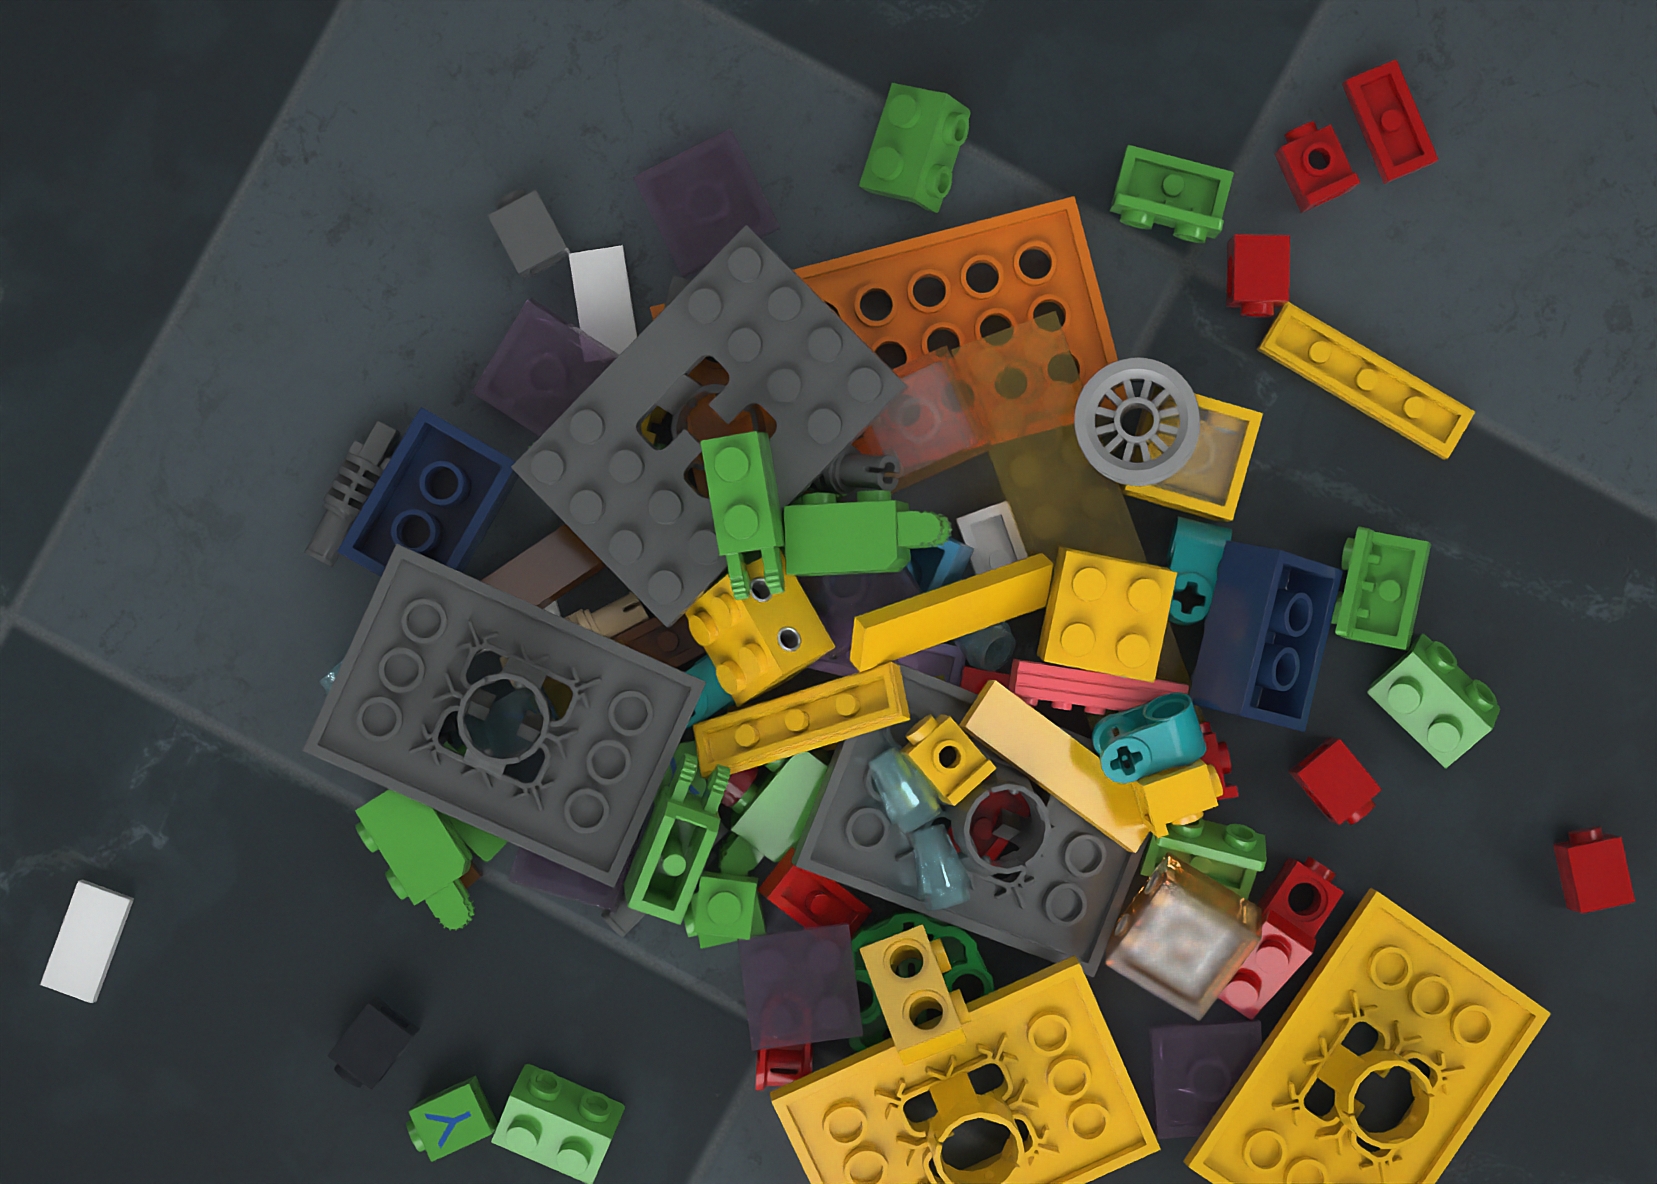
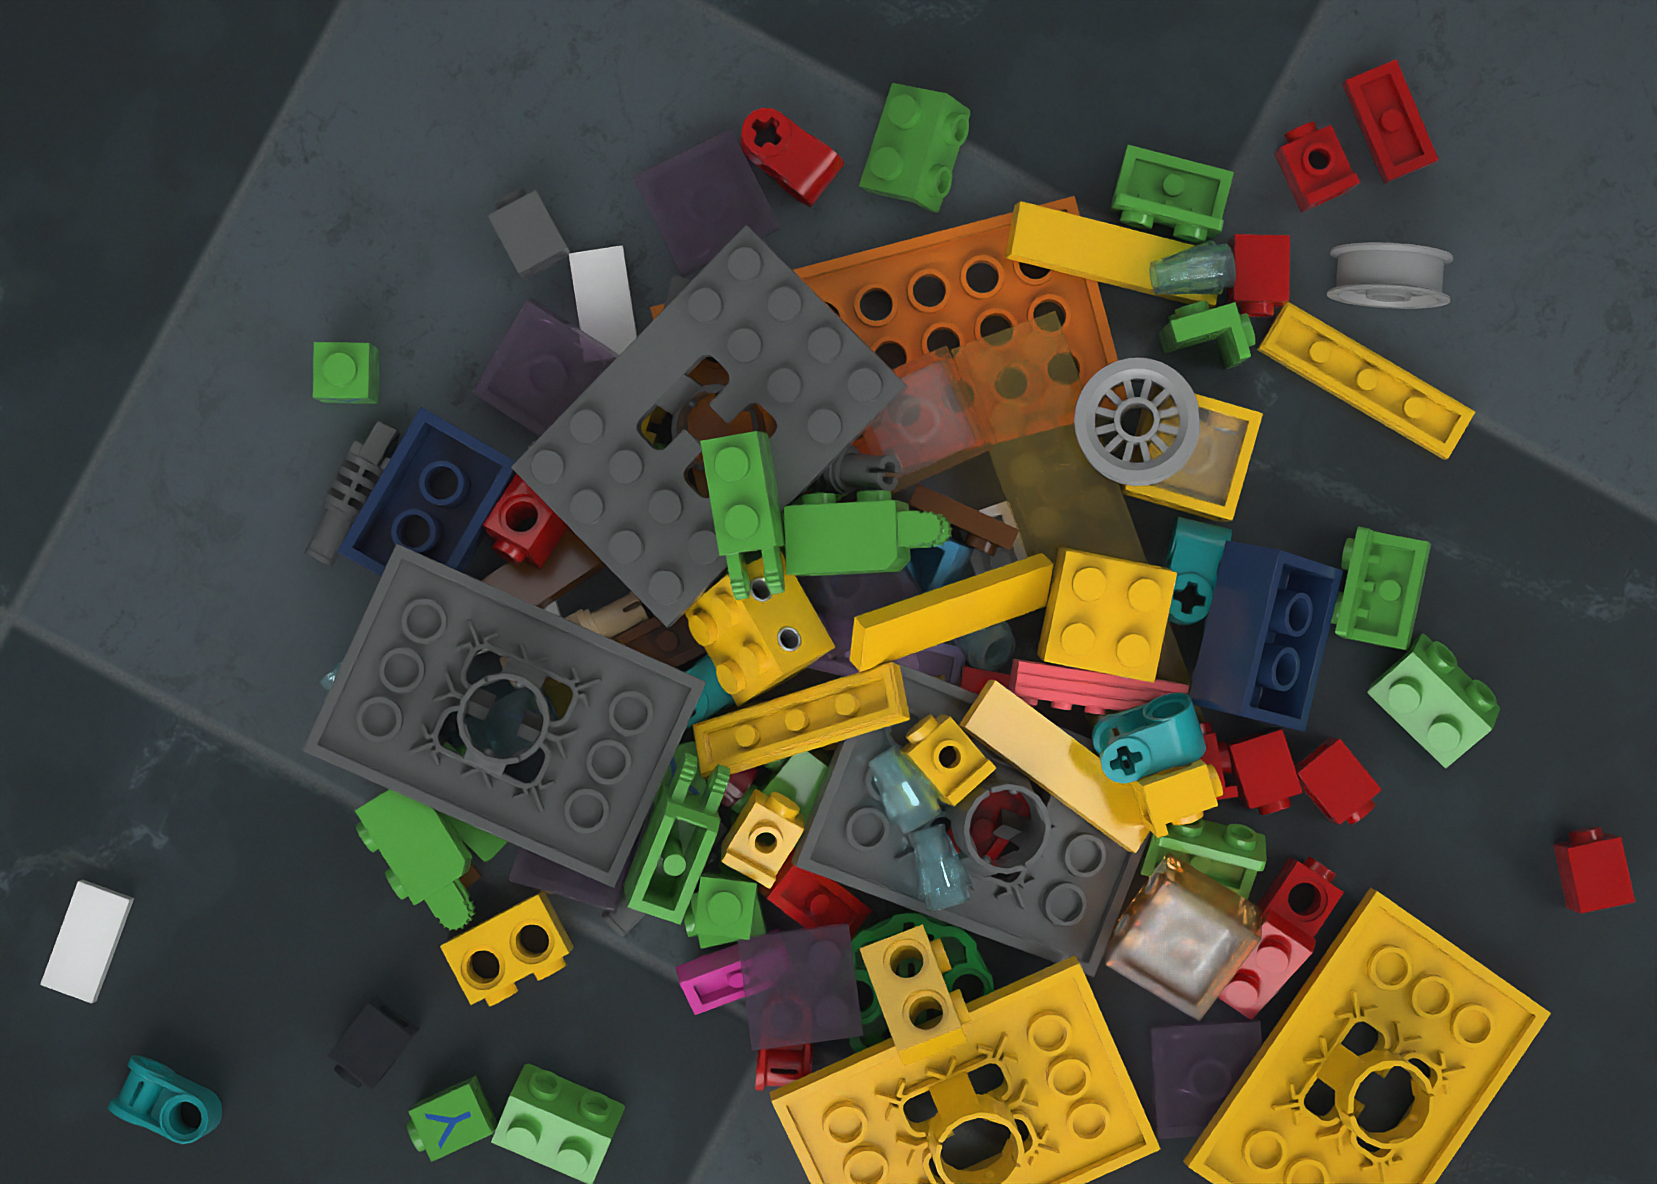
(155, 1097): none -> teal piece
(346, 372): none -> bright green brick
(502, 938): none -> yellow brick
(532, 545): none -> red brick
(712, 979): none -> dark pink plate
(762, 814): none -> yellow brick
(798, 161): none -> red piece
(982, 531): none -> reddish brown plate
(1091, 249): none -> yellow tile
(1196, 270): none -> clear light blue cone
(1199, 324): none -> bright green bracket
(1263, 771): none -> red brick
(1390, 275): none -> light grey wheel

